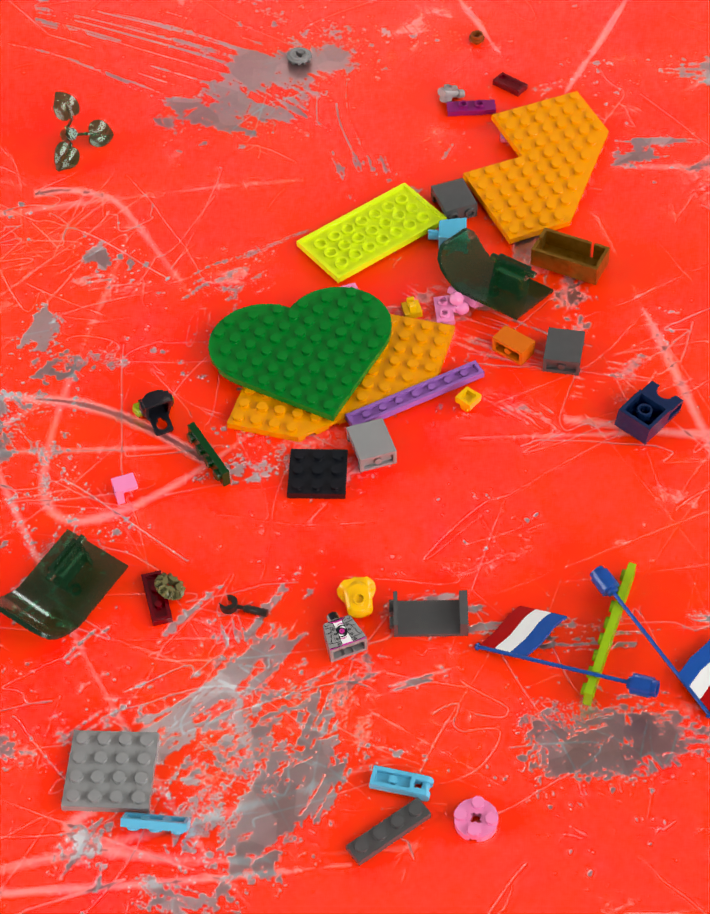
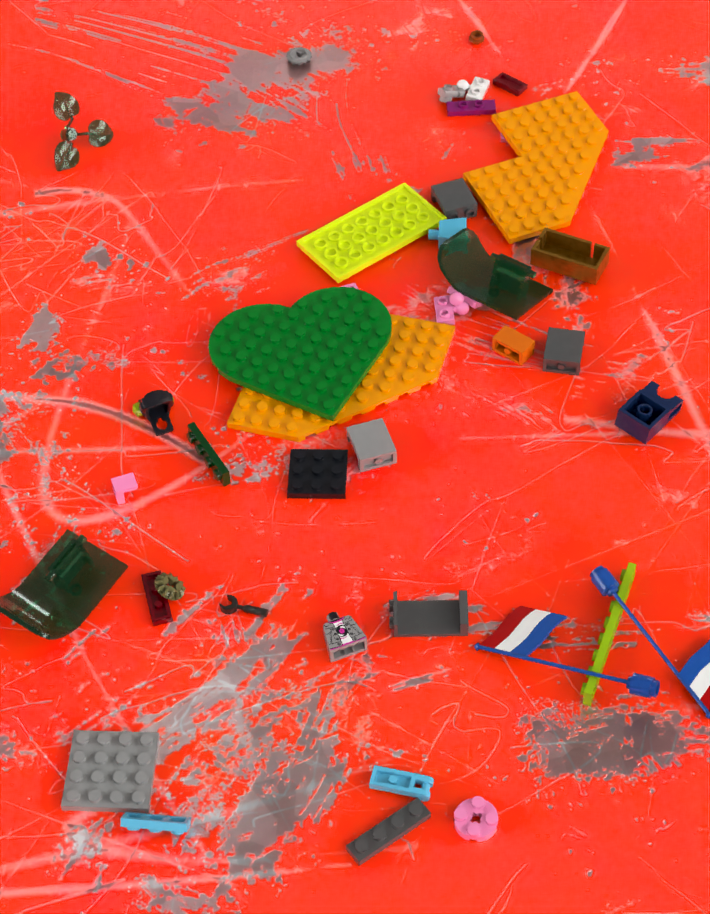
(357, 596): yellow head -> none
(411, 308): yellow tile -> none
(417, 394): medium lavender plate -> none
(468, 398): yellow tile -> none
(476, 90): none -> white plate

